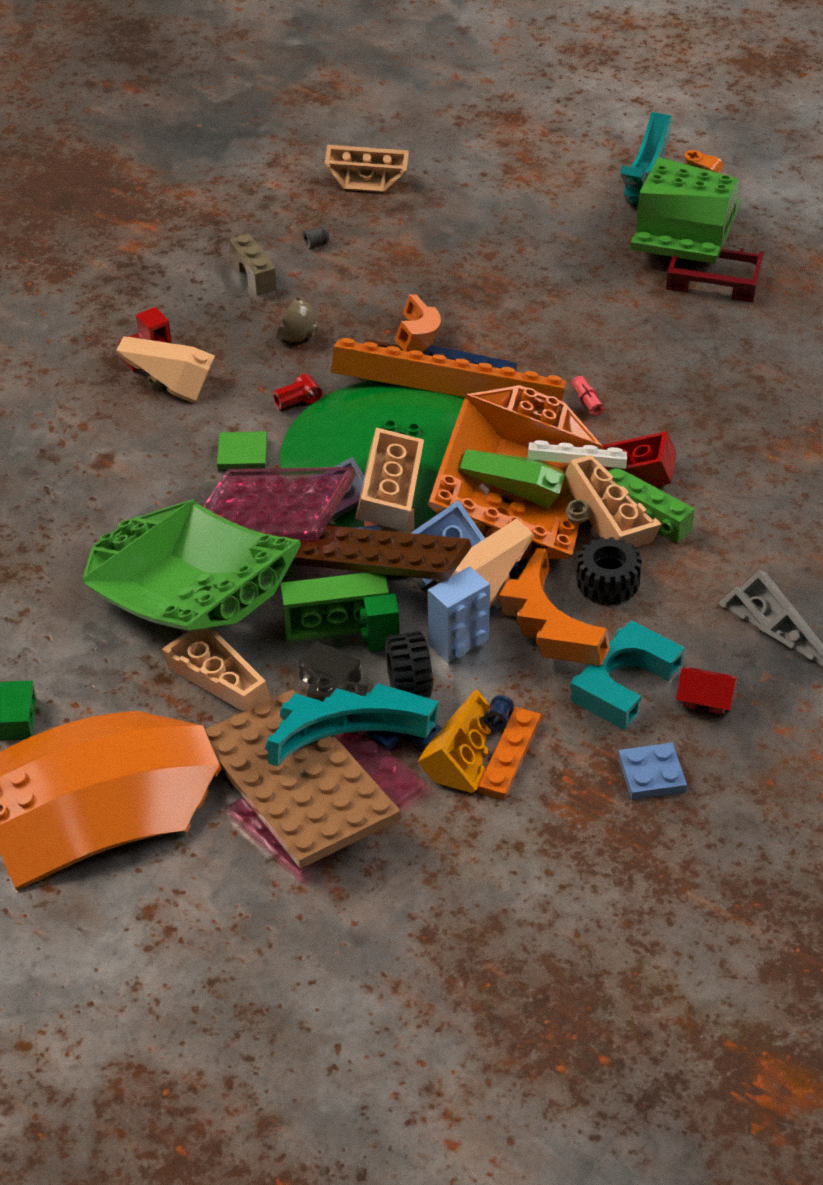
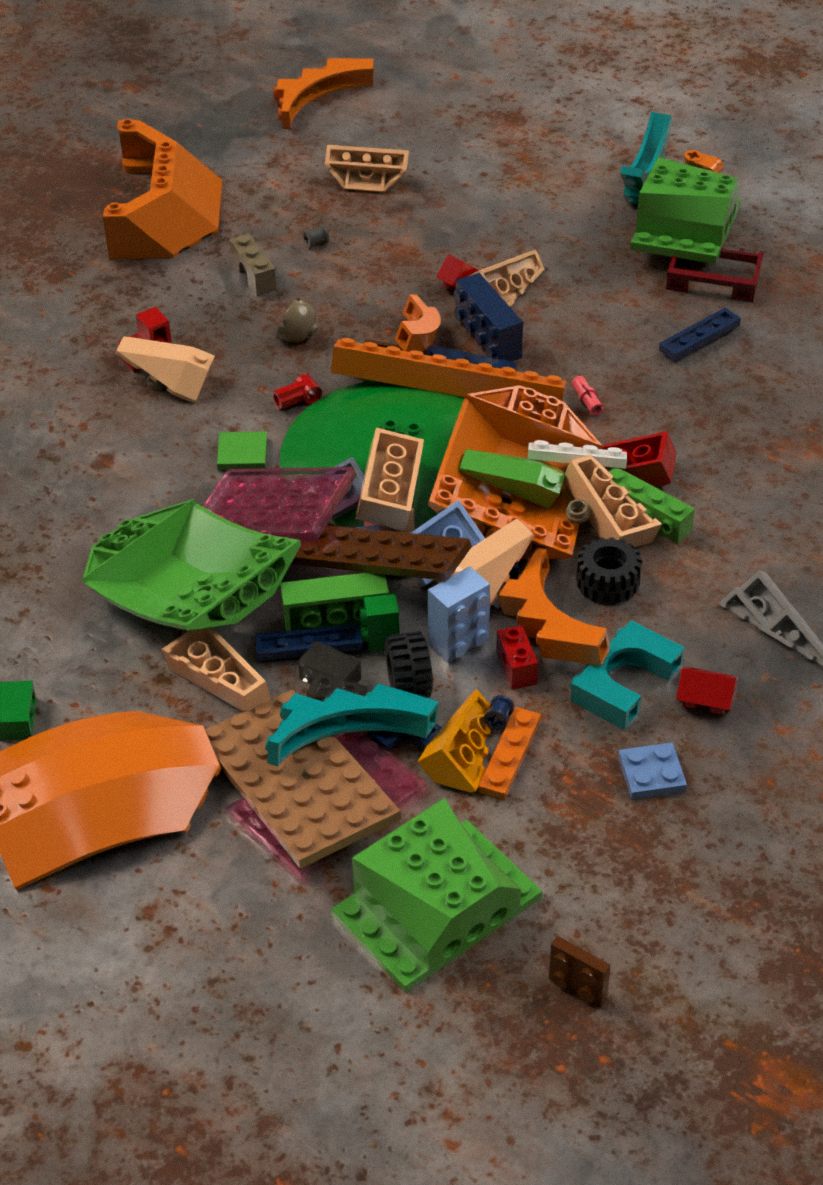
(175, 211): none -> orange windscreen
(297, 642): none -> dark blue plate
(336, 75): none -> orange arch
(430, 895): none -> bright green wedge
(452, 270): none -> red slope
(488, 318): none -> dark blue brick
(513, 275): none -> light nougat wedge
(516, 657): none -> red brick
(579, 972): none -> reddish brown plate
(699, 334): none -> dark blue plate

